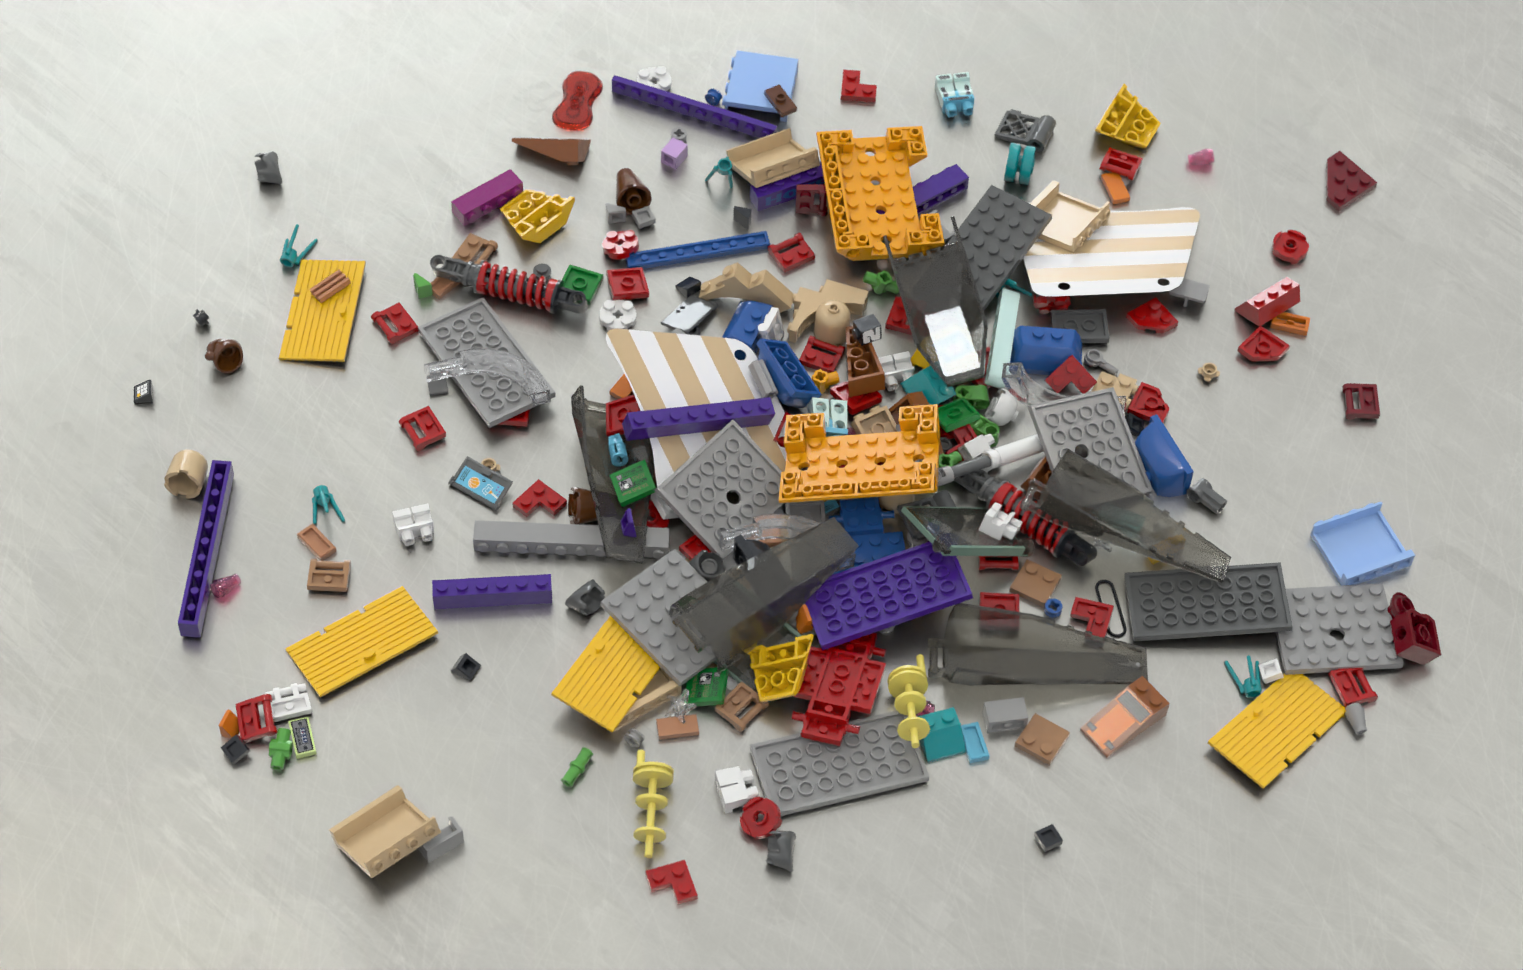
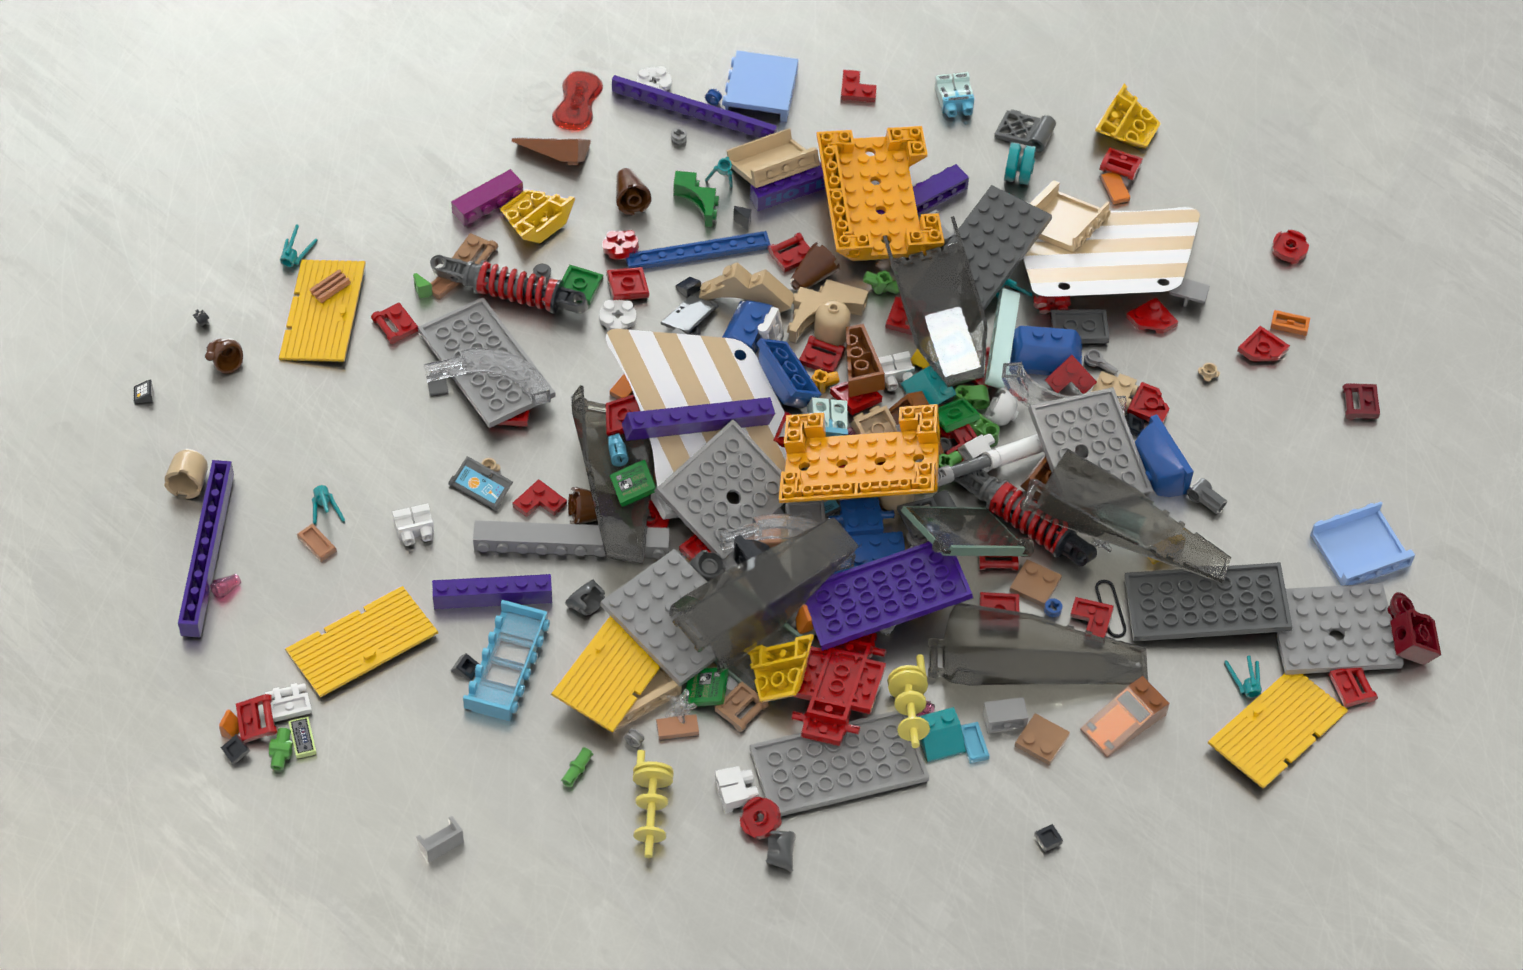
(268, 168): dark grey hair -> none
(328, 579): medium nougat plate -> none
(384, 832): tan panel -> none
(427, 424): red plate -> none
(507, 661): none -> window
(615, 213): light grey slope -> none
(627, 524): dark purple slope -> none
(643, 217): light grey plate -> none
(674, 153): lavender brick -> none
(675, 876): red plate -> none
(705, 198): none -> green arch
(763, 379): light grey axle -> none
(780, 100): reddish brown plate -> none
(805, 199): dark red plate -> none
(814, 267): none -> reddish brown cone
(867, 329): brick -> none
(999, 523): white hips -> none
(1202, 157): clear pink cone -> none
(1271, 302): red slope -> none
(1271, 671): white plate -> none
(1345, 181): dark red plate -> none
(1356, 717): light grey cone -> none

